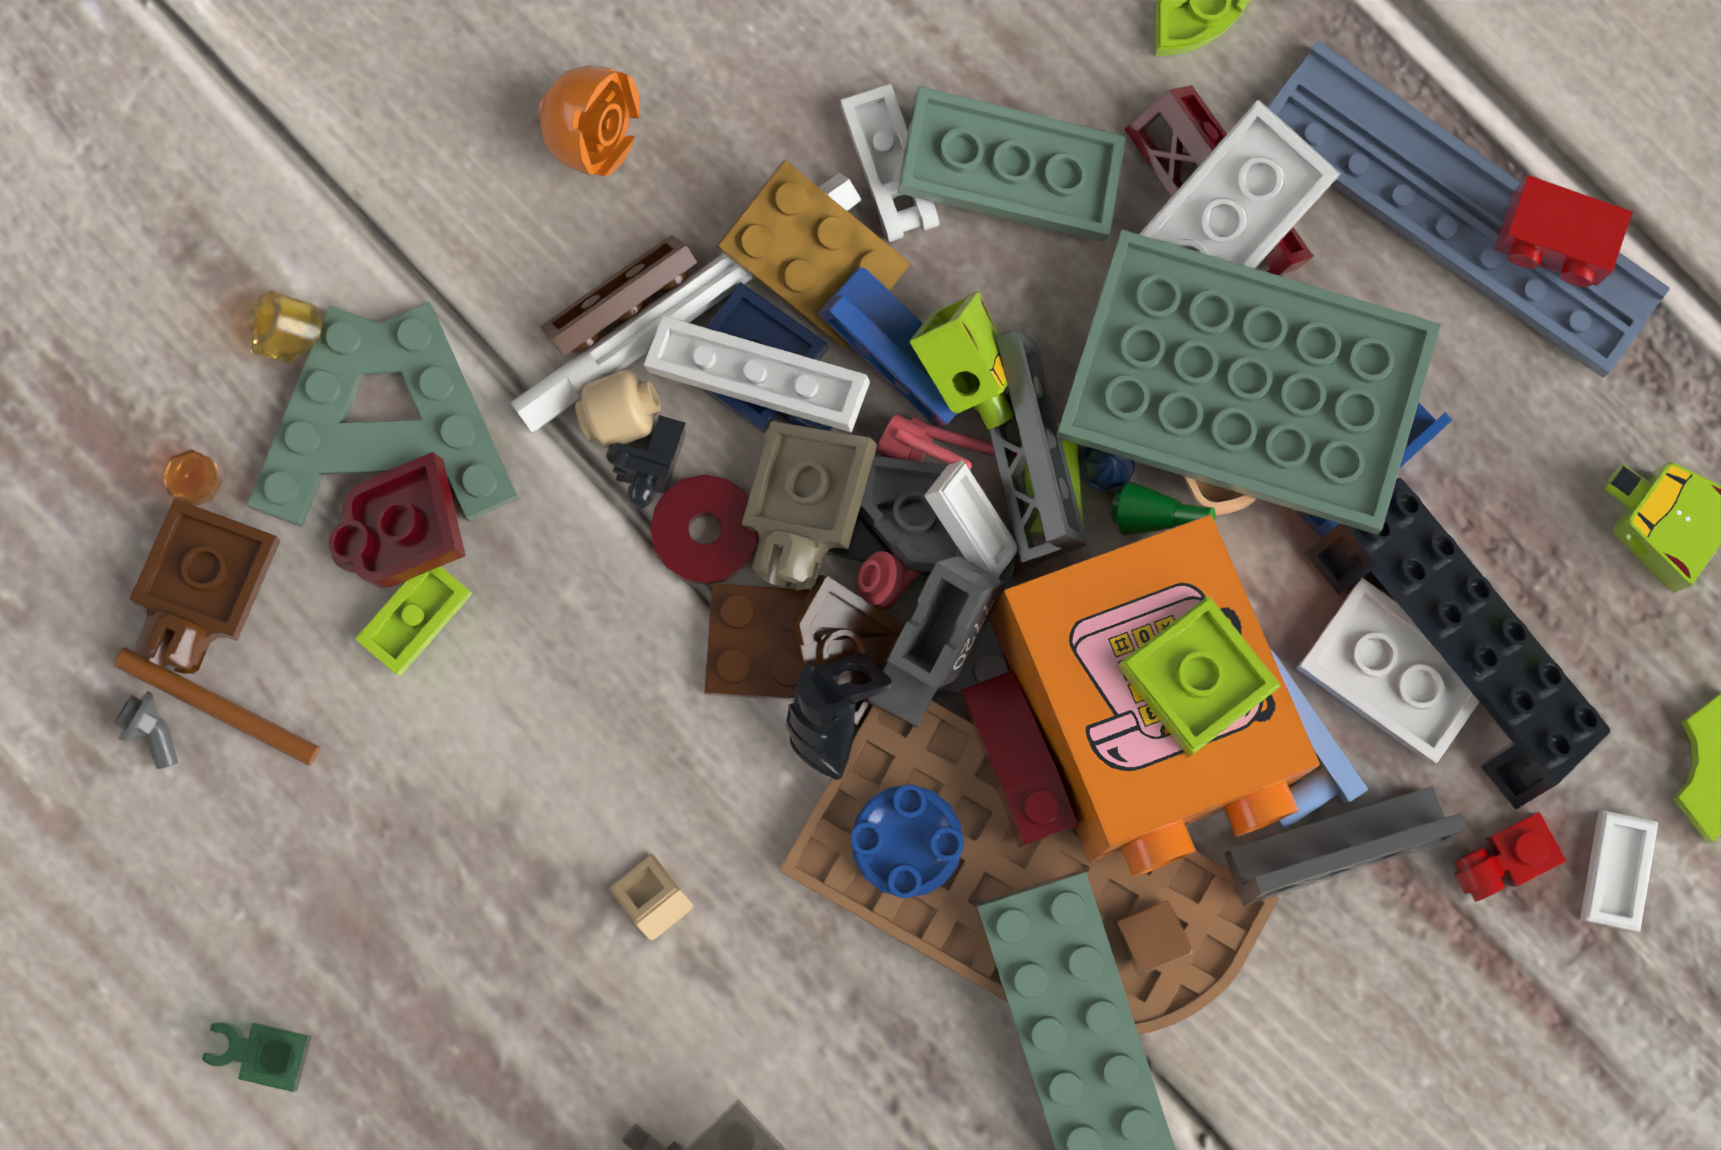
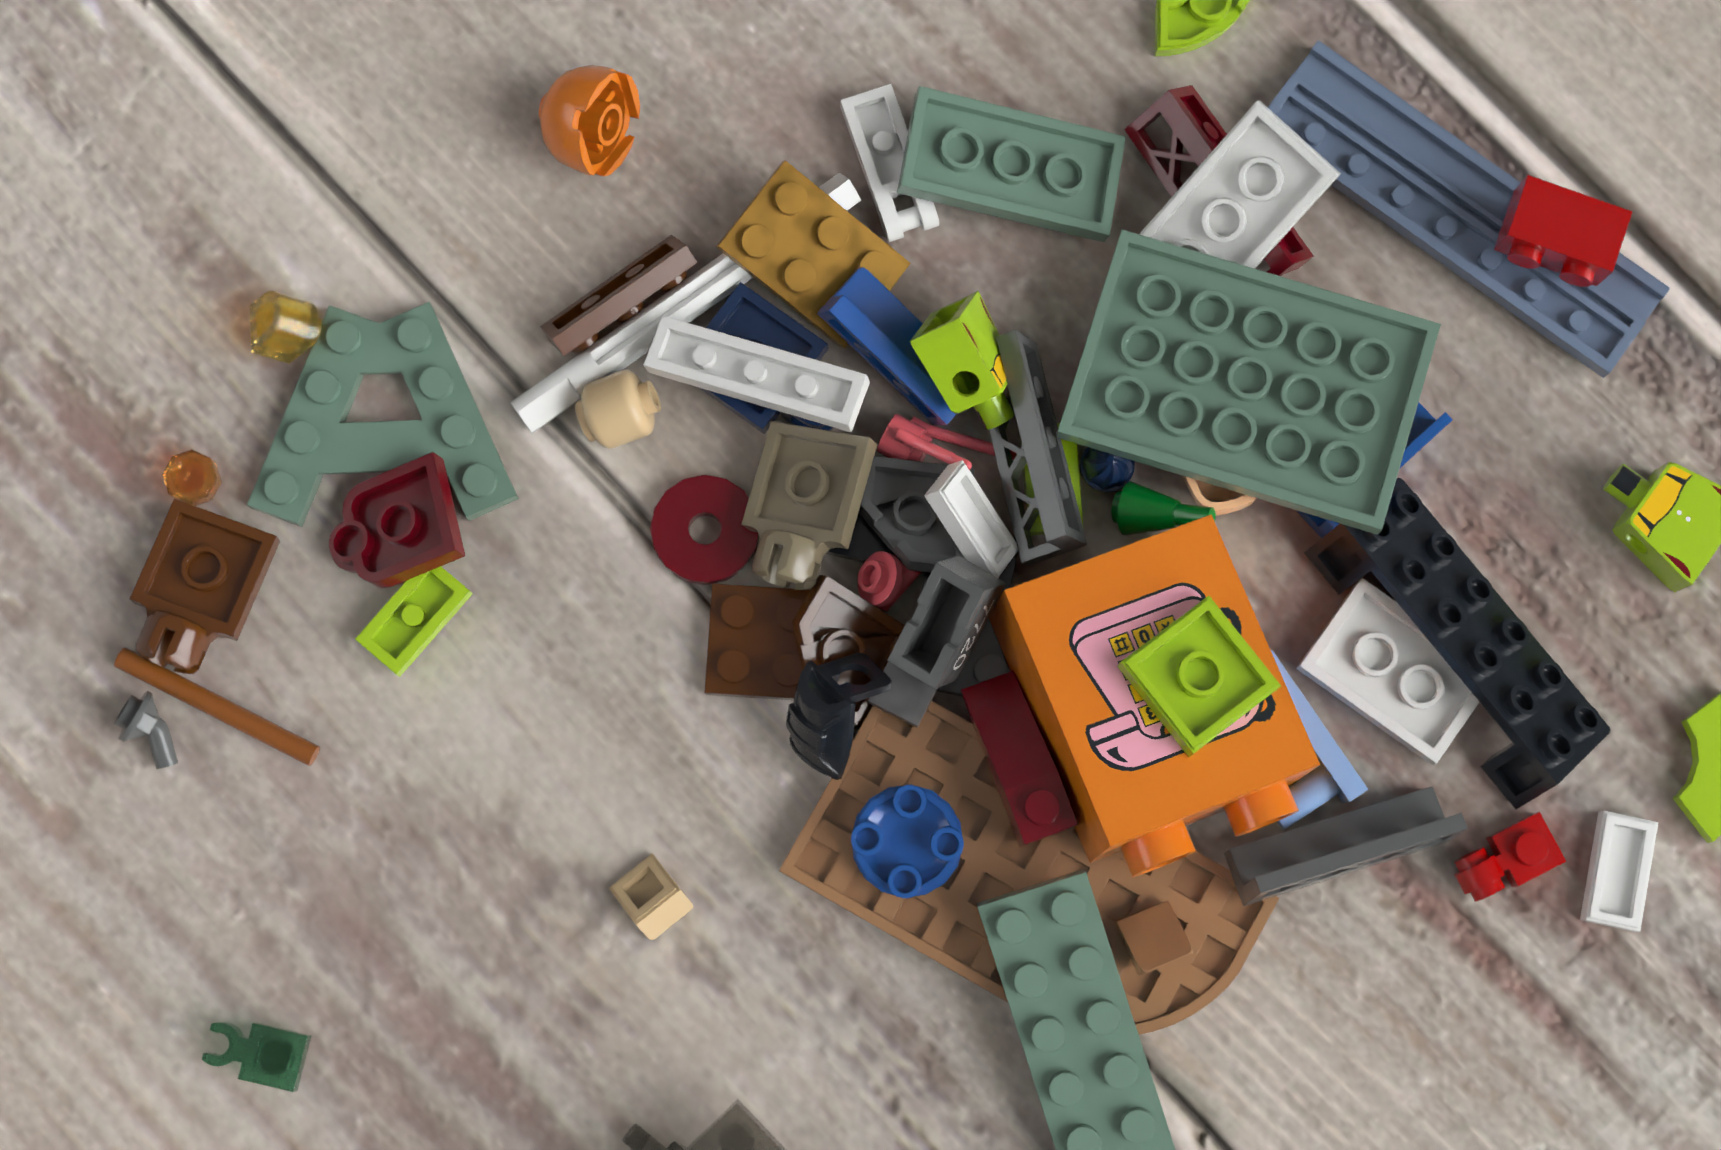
(652, 468): black piece -> none

